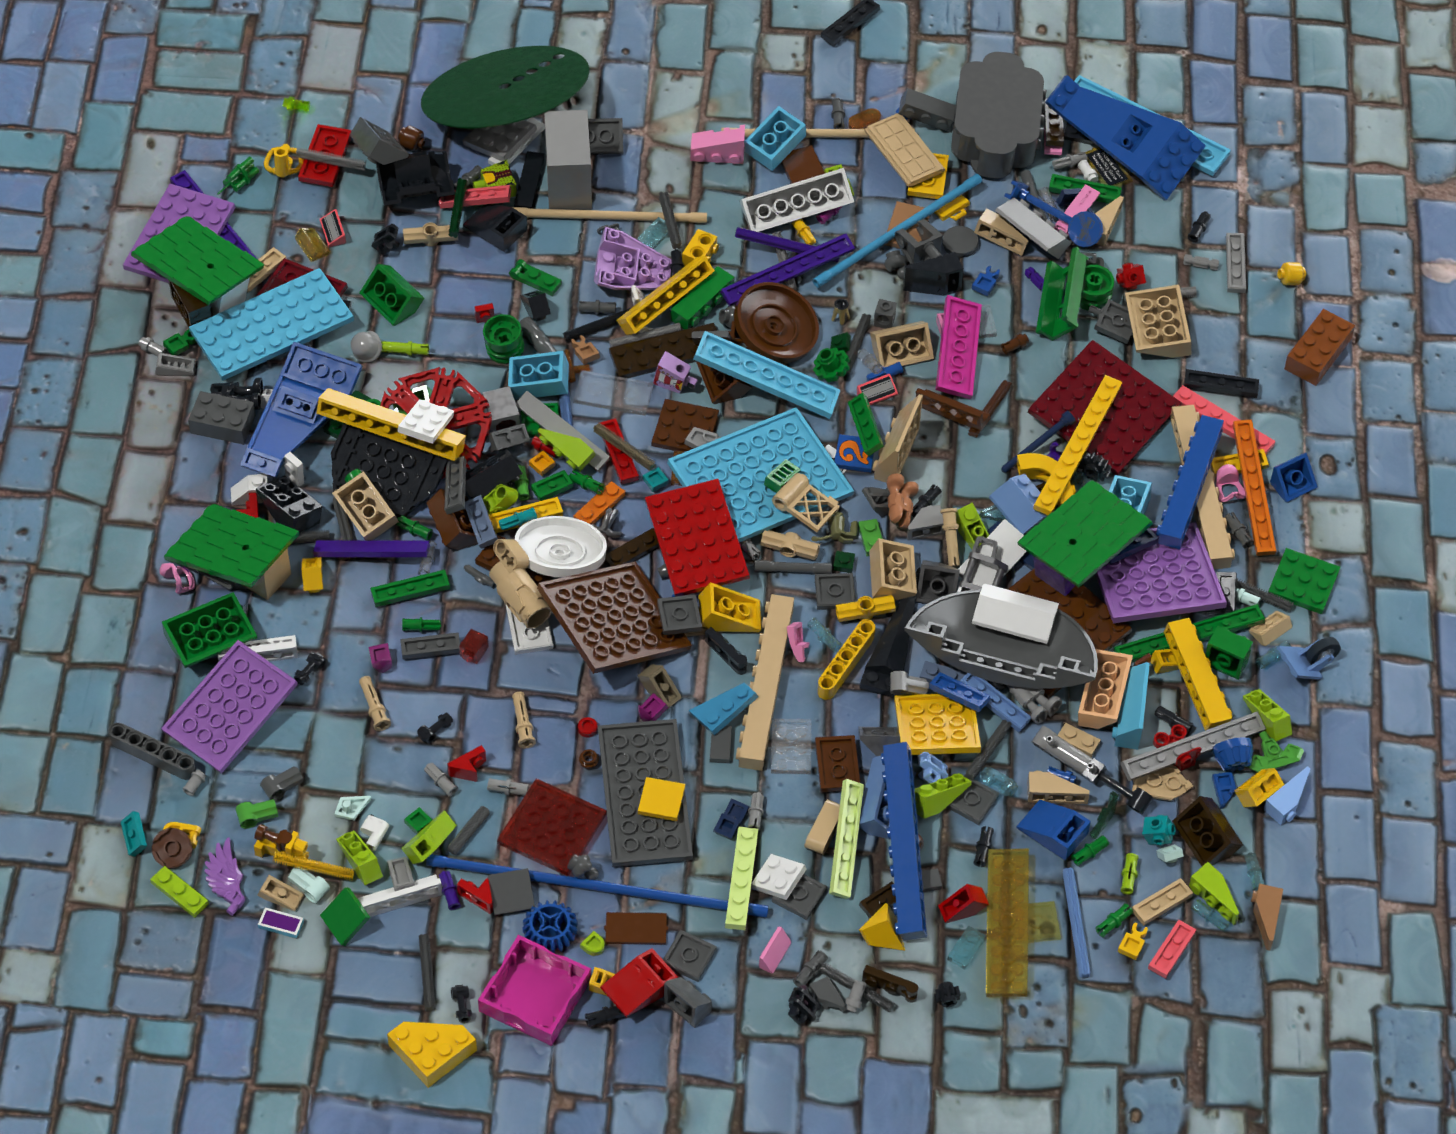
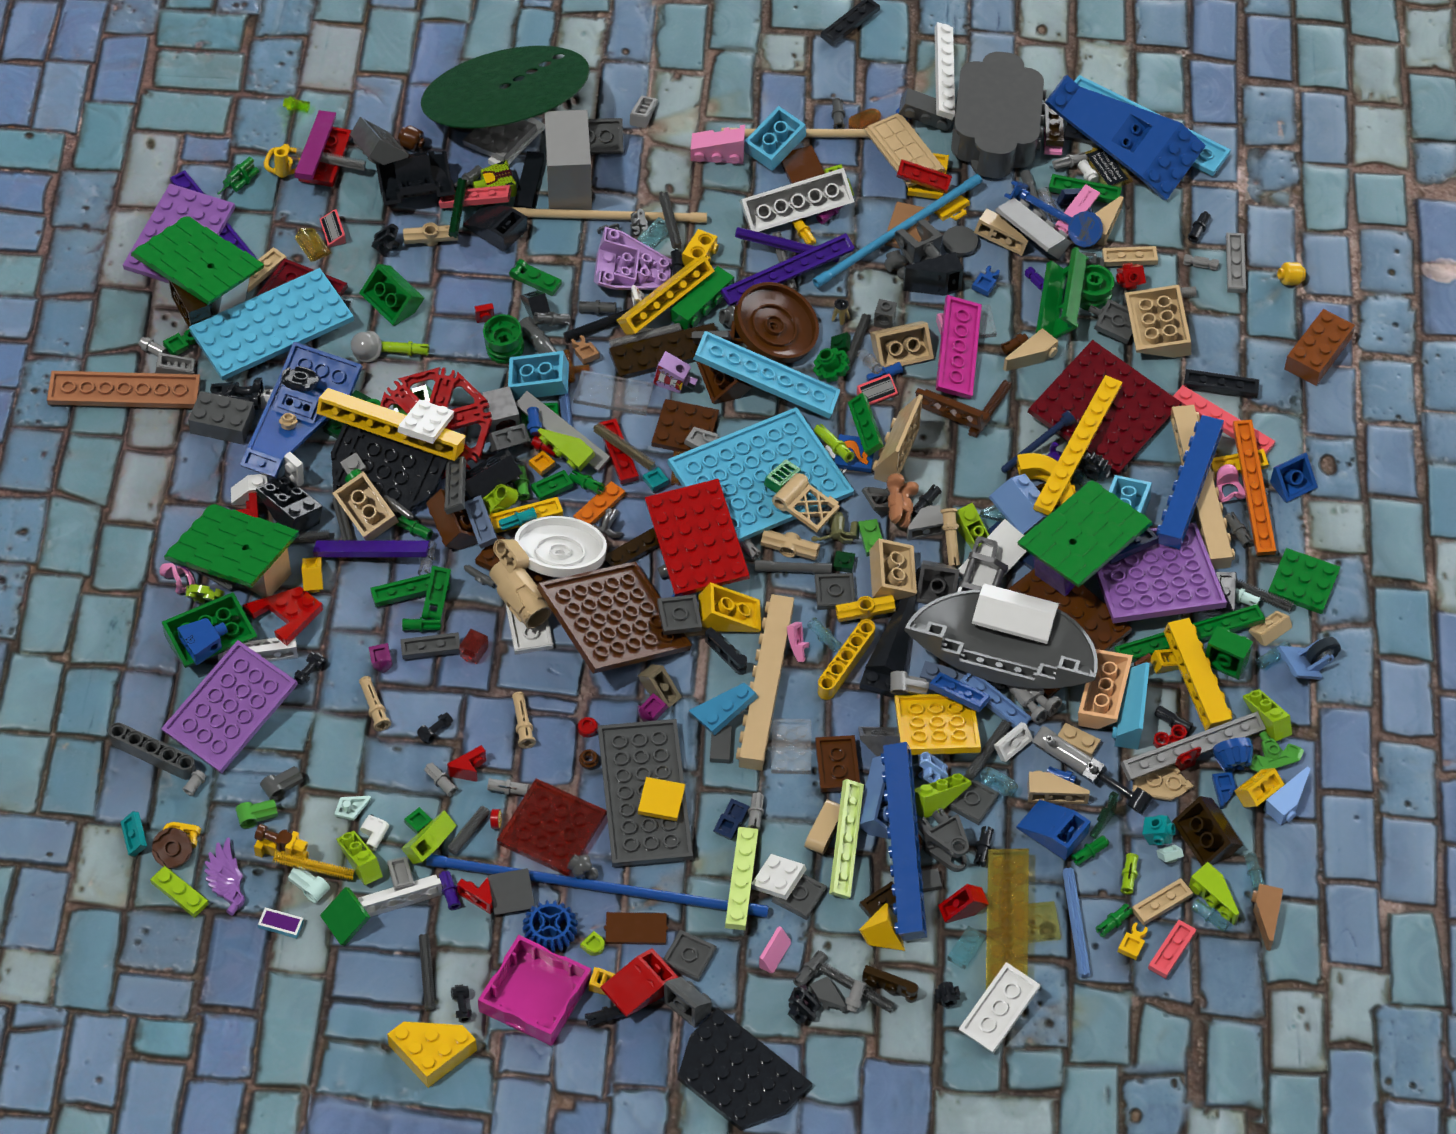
(123, 389): none -> nougat plate
(200, 593): none -> lime plate
(201, 638): none -> blue torso
(280, 893): tan slope -> none
(288, 421): none -> tan plate
(292, 606): none -> red wing
(299, 378): none -> black tile
(315, 145): none -> magenta tile
(353, 462): none -> light grey plate
(397, 507): none -> dark grey piece
(436, 592): none -> green plate
(496, 819): none -> red tile
(534, 421): none -> blue animal
(551, 318): none -> dark grey pin
(638, 219): none -> dark grey piece
(642, 113): none -> light grey slope
(739, 1073): none -> black plate
(838, 447): none -> lime pin
(924, 176): none -> red tile
(944, 71): none -> white plate
(945, 840): none -> dark grey piece
(999, 1007): none -> white plate
(1013, 742): none -> white plate
(1033, 351): none -> tan slope
(1134, 255): none -> tan plate

